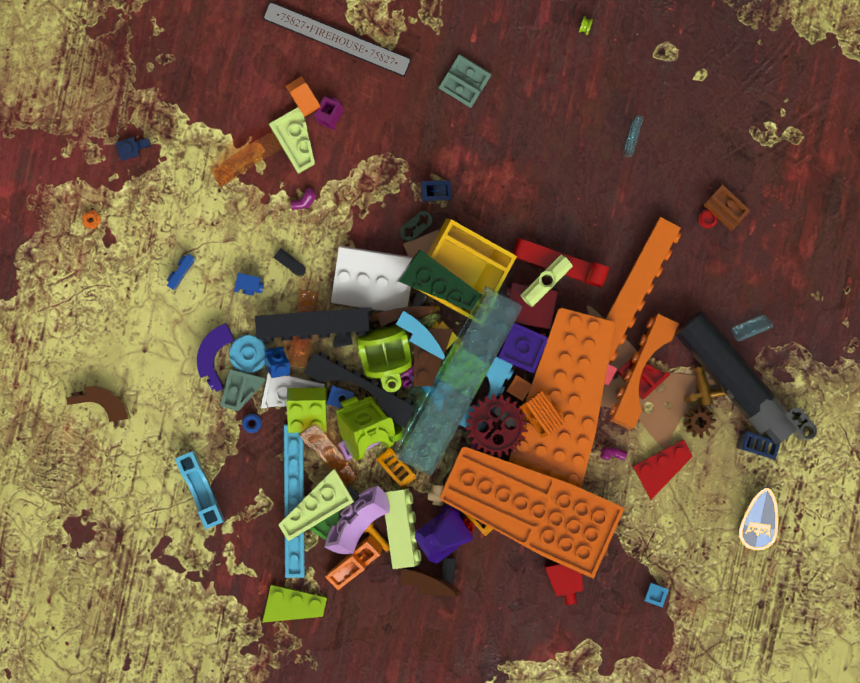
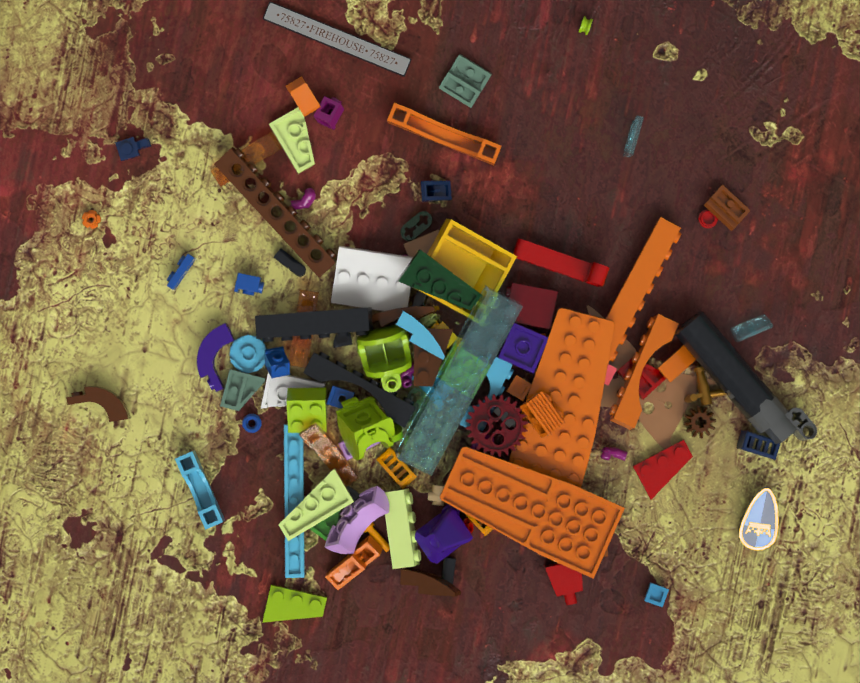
(278, 223): none -> reddish brown brick
(443, 134): none -> orange arch
(554, 272): yellowish green piece -> none
(676, 363): none -> orange slope

